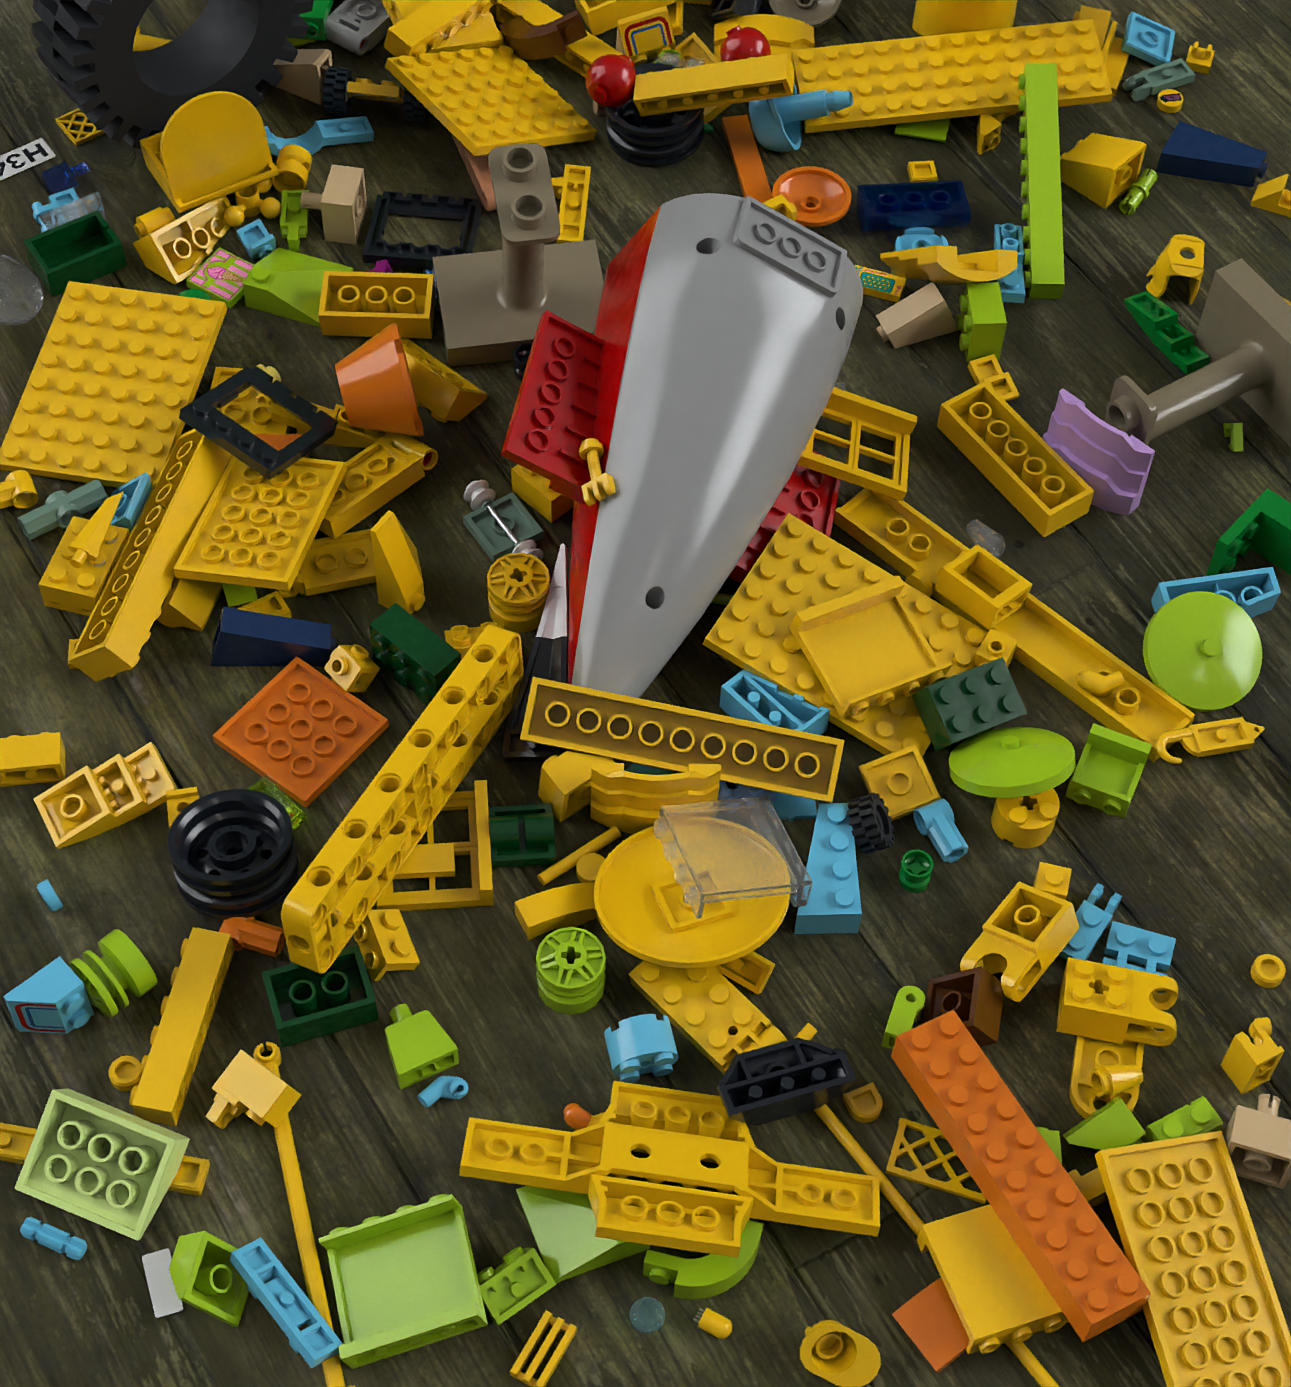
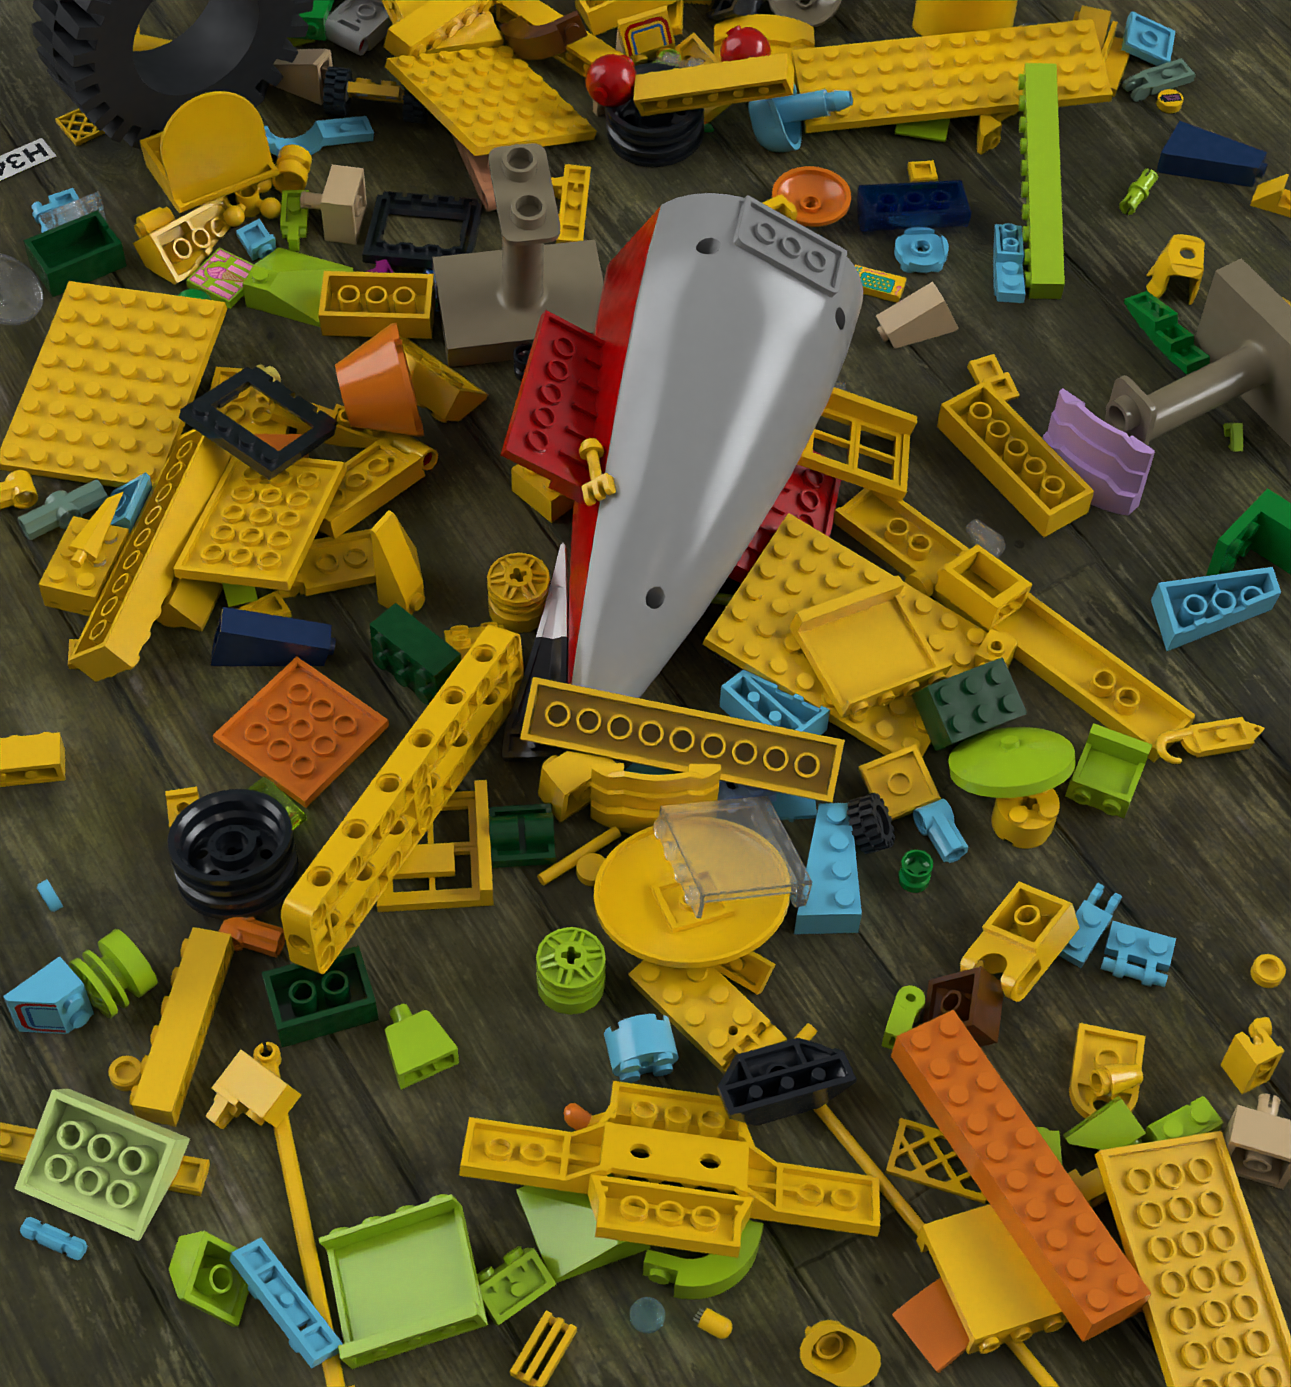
(62, 177): clear blue plate -> none
(105, 797): yellow slope -> none
(160, 1283): white sticker -> none
(351, 668): yellow brick -> none
(385, 943): yellow bracket -> none
(443, 1087): medium azure arm -> none
(501, 524): sand green plate -> none
(556, 909): yellow slope -> none
(746, 157): orange tile -> none
(864, 1103): yellow tile -> none
(945, 267): yellow slope -> none
(981, 320): lime brick -> none
(1053, 879): yellow brick -> none
(1099, 683): yellow arm -> none
(1102, 167): yellow slope -> none
(1116, 1003): yellow brick -> none
(1199, 58): yellow tile -> none
(1202, 651): lime dish -> none

